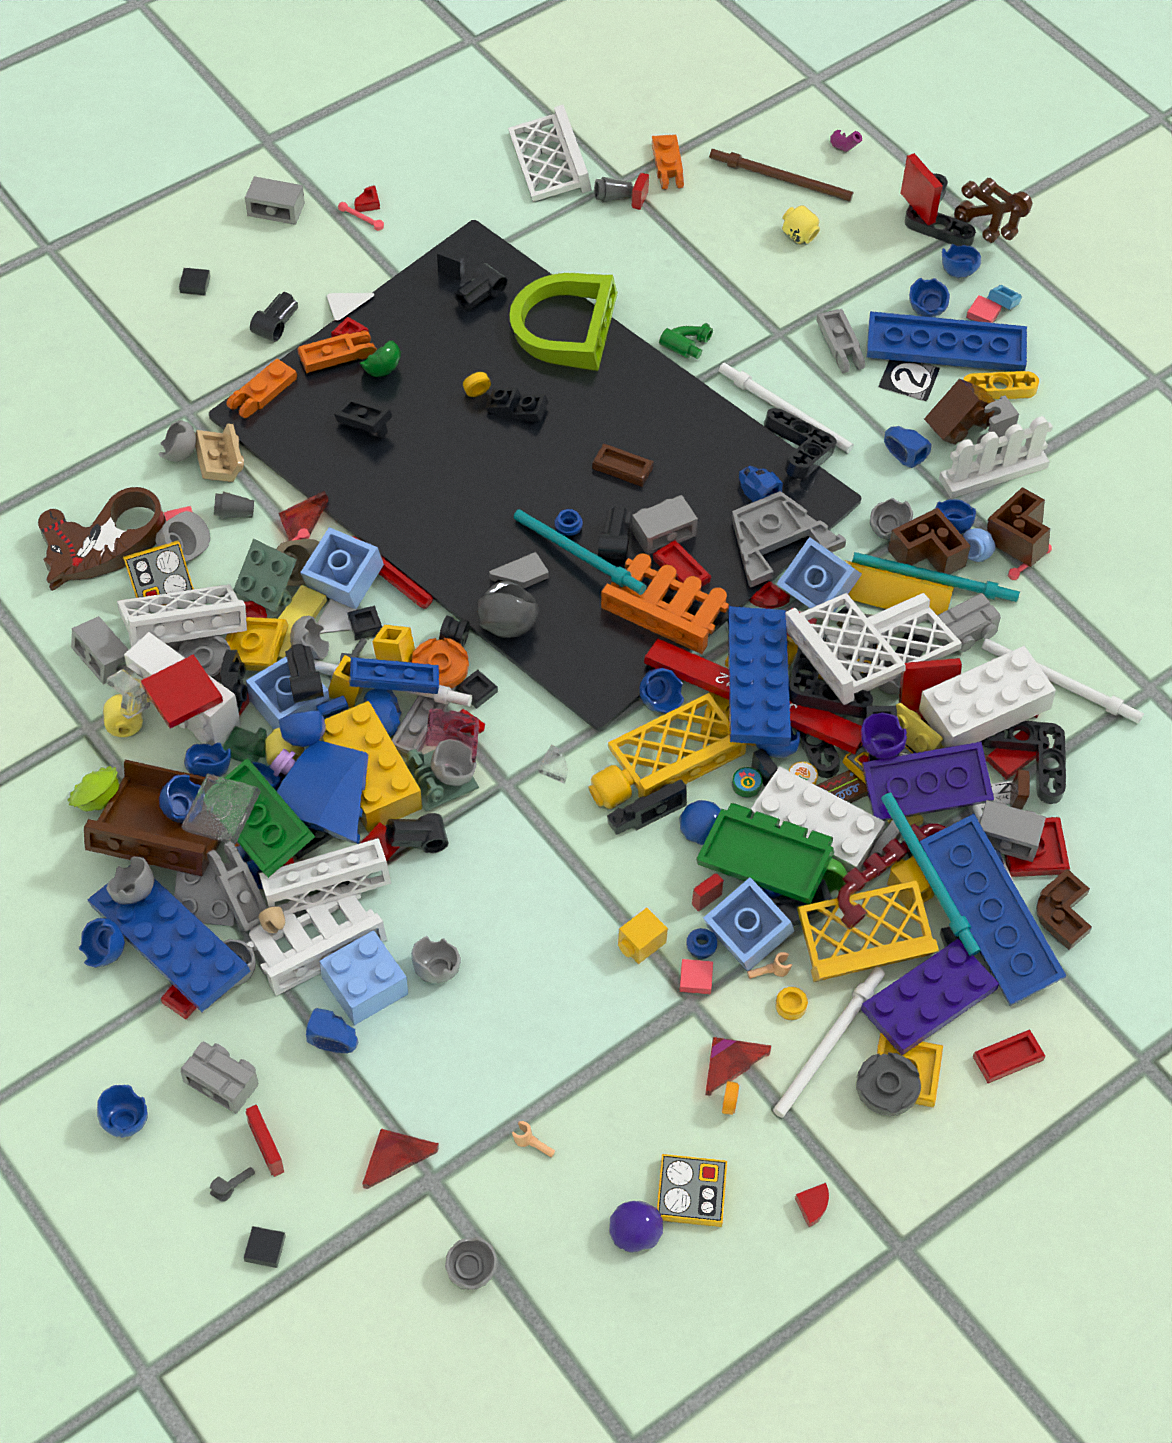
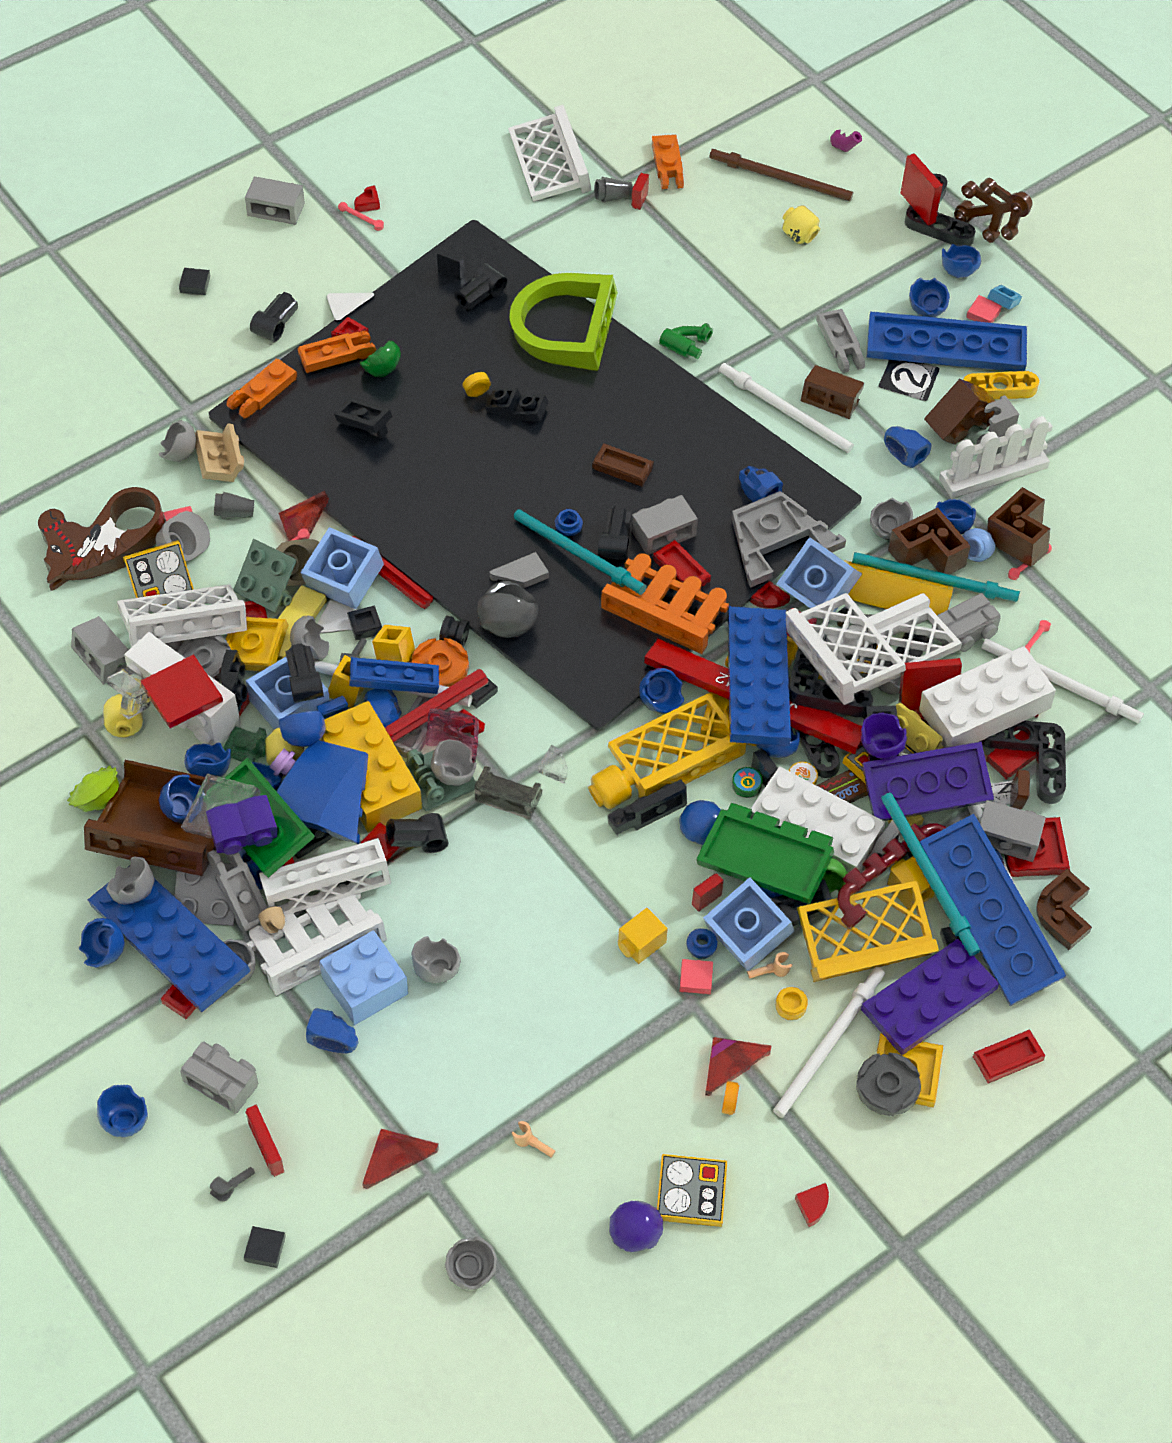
(242, 824): none -> dark purple brick
(441, 701): none -> red axle
(507, 794): none -> clear smoke hinge
(813, 443): black beam -> none
(832, 391): none -> reddish brown hinge
(1044, 626): none -> coral hinge

